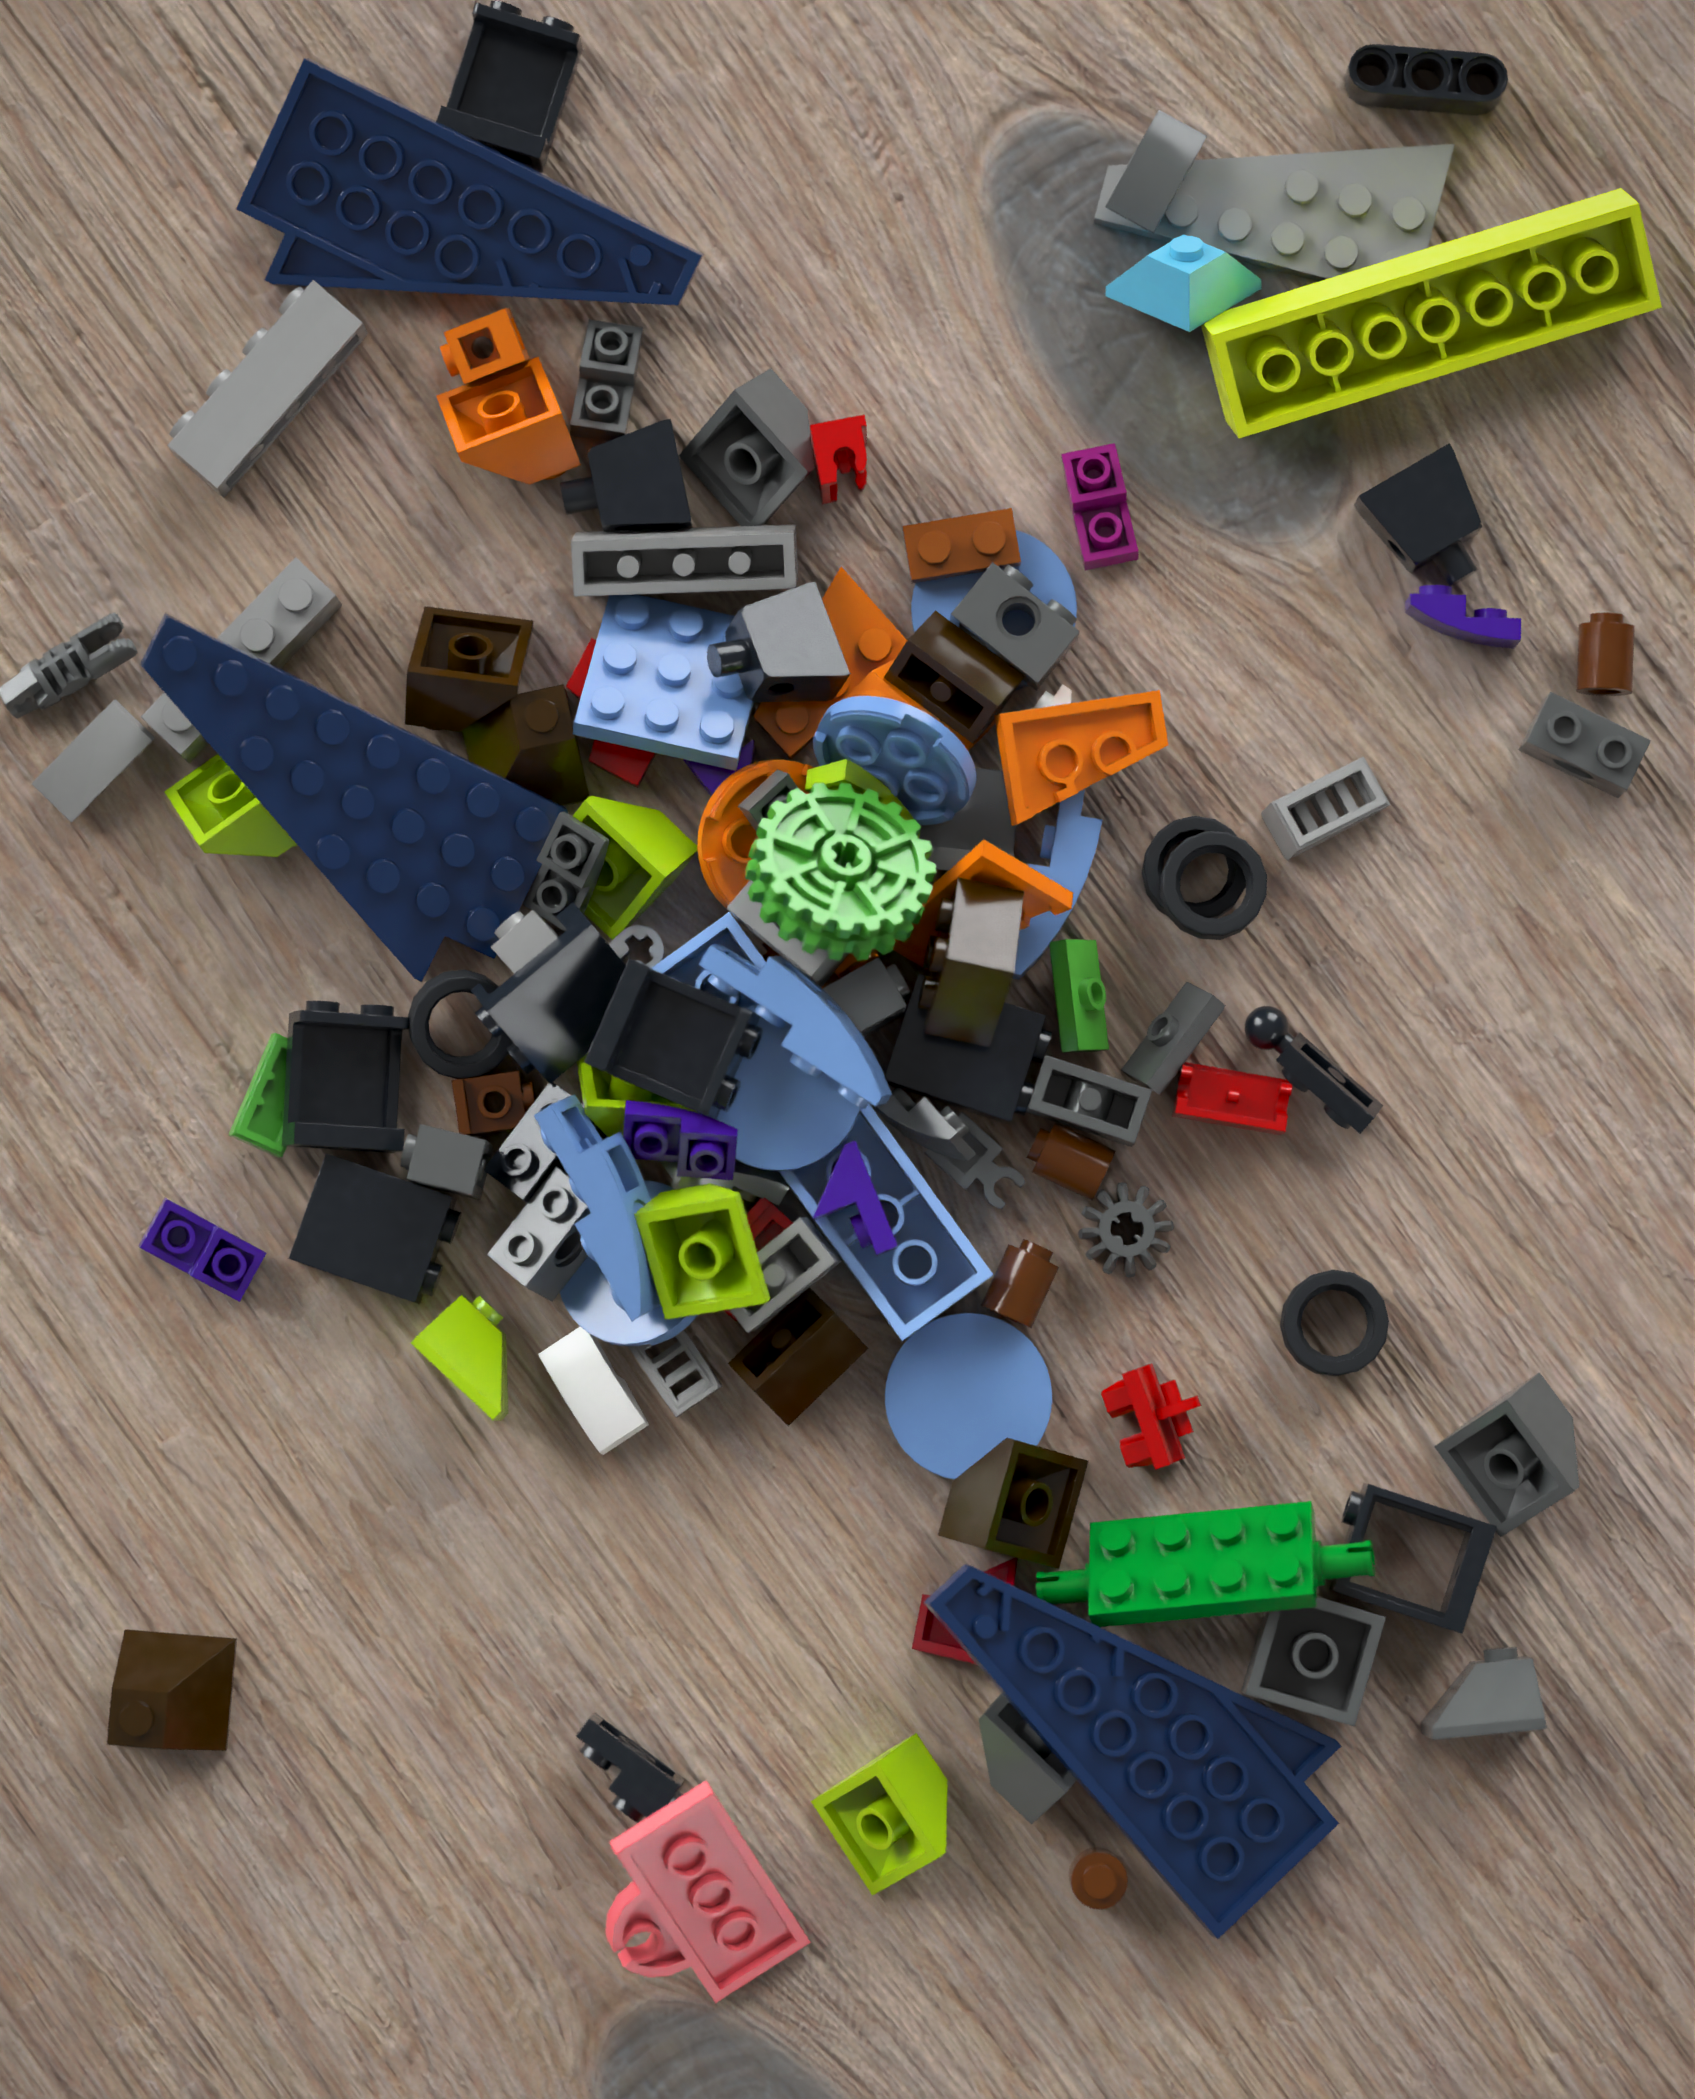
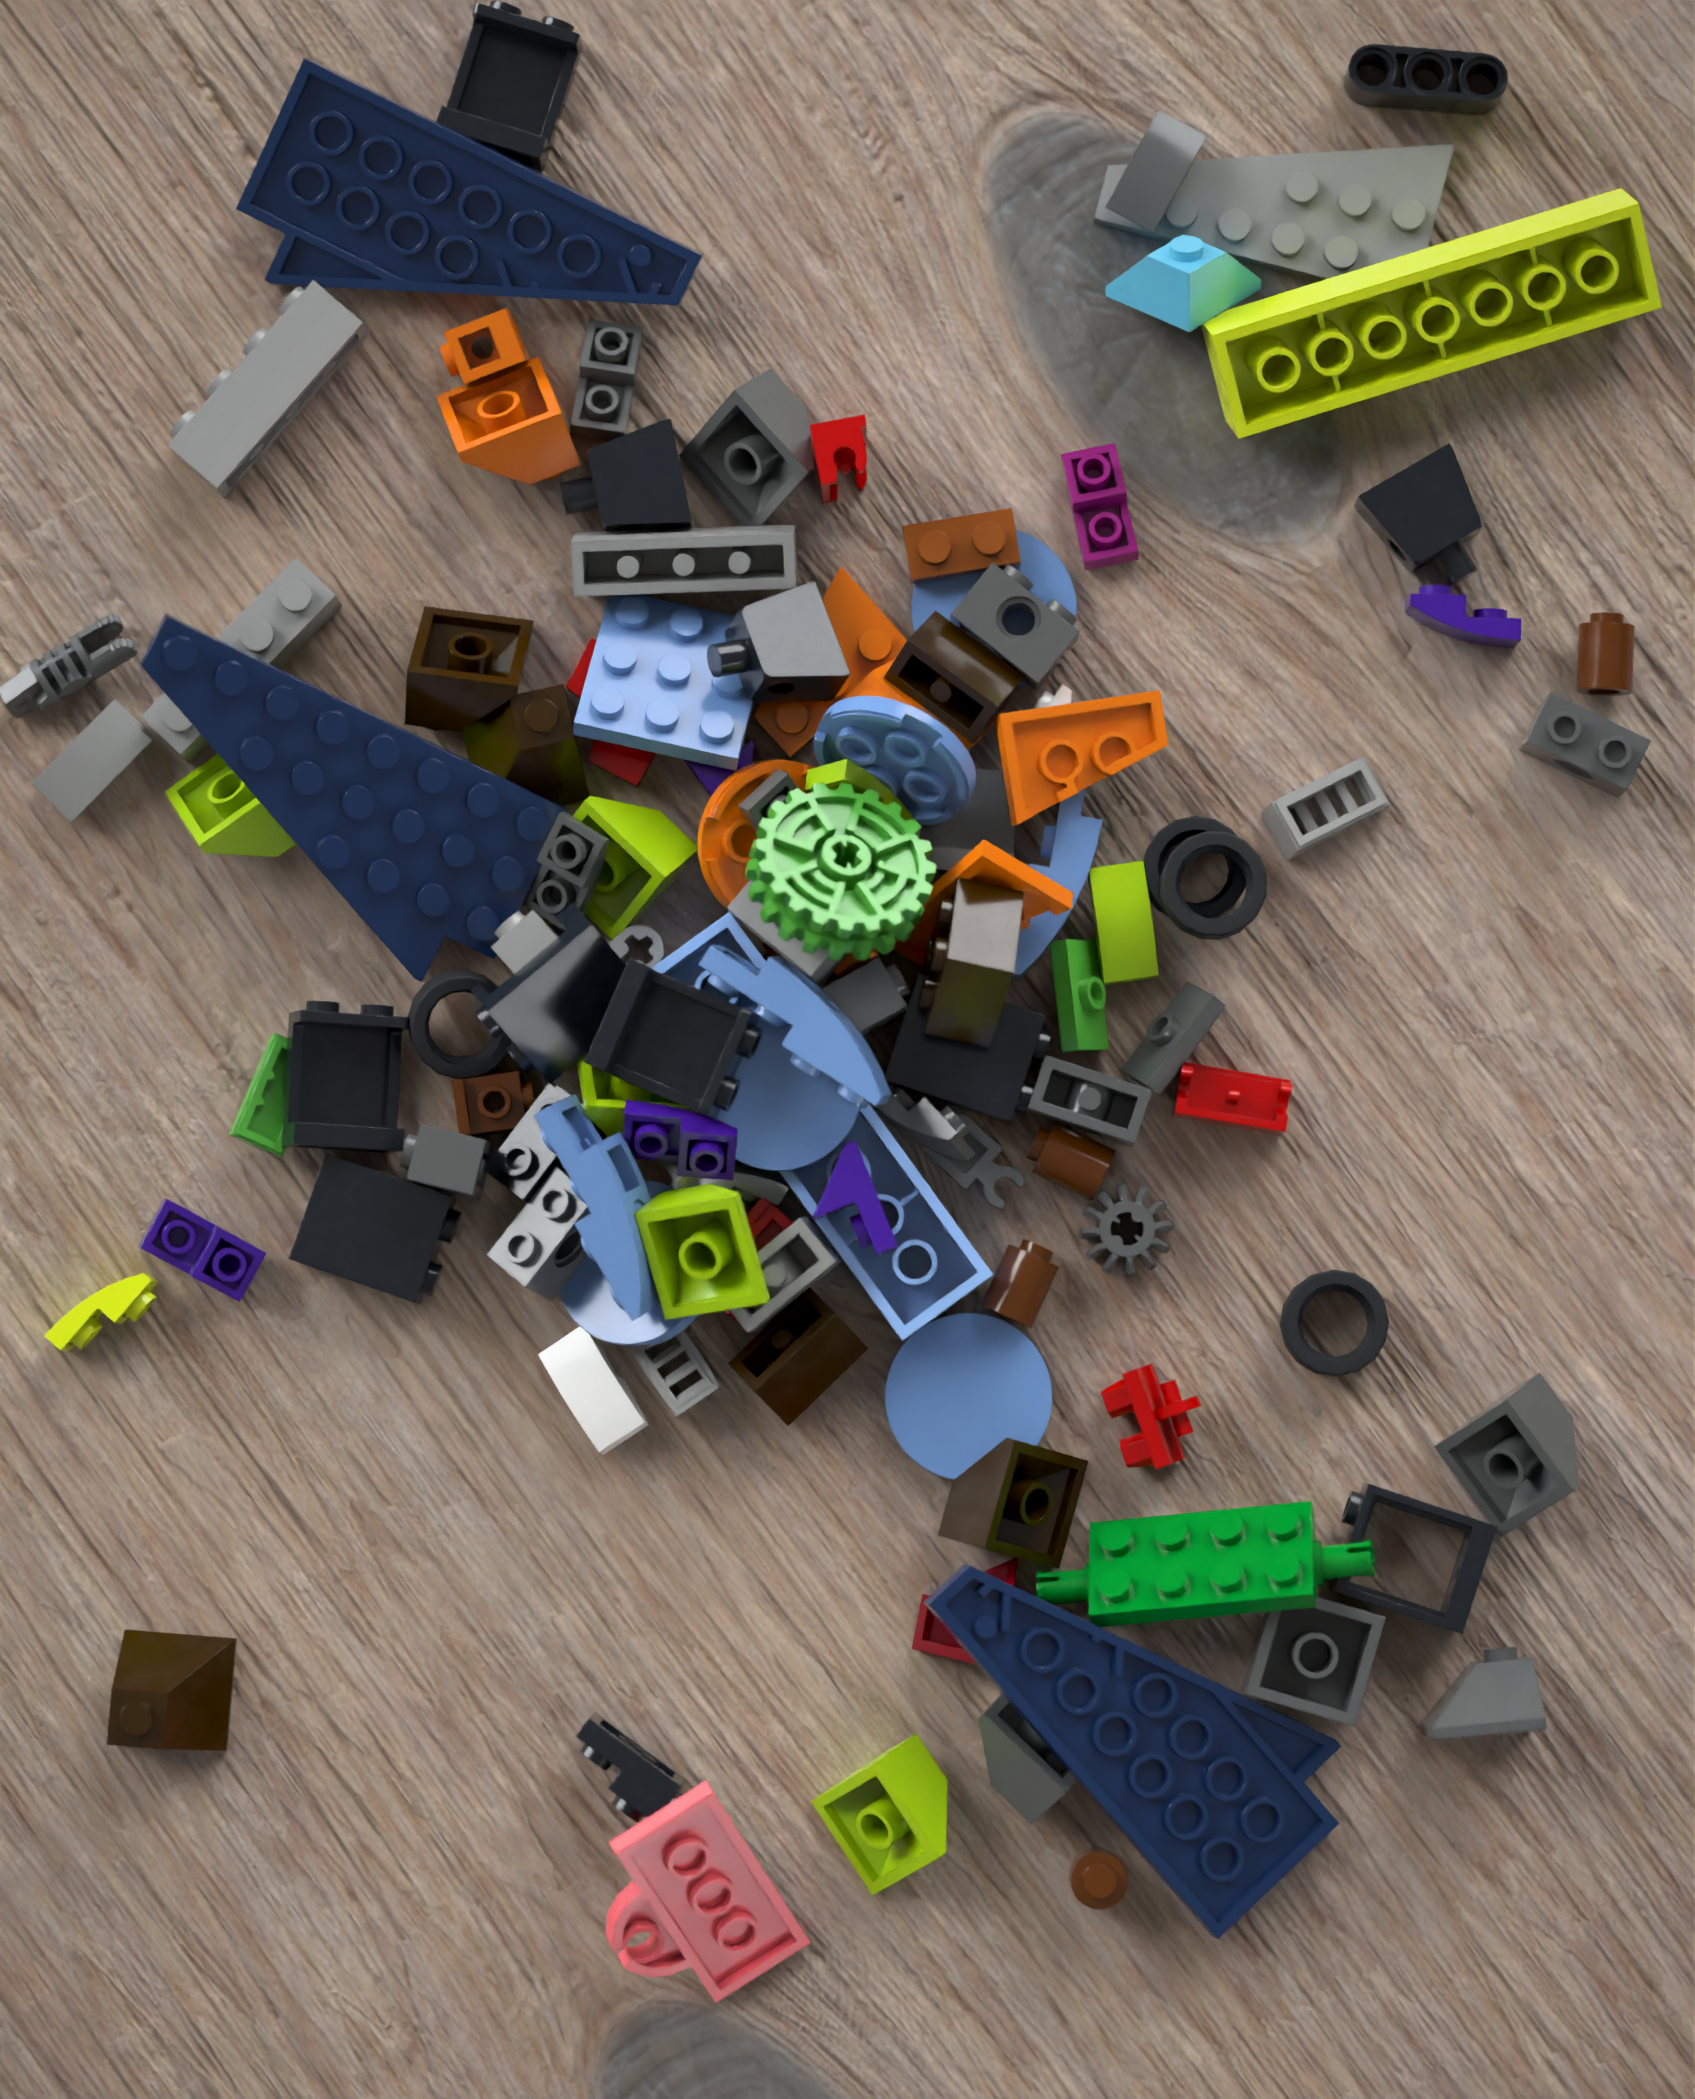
(117, 1301): none -> neon yellow slope
(470, 1352): lime slope -> none
(1123, 923): none -> lime slope
(1311, 1069): black plate -> none

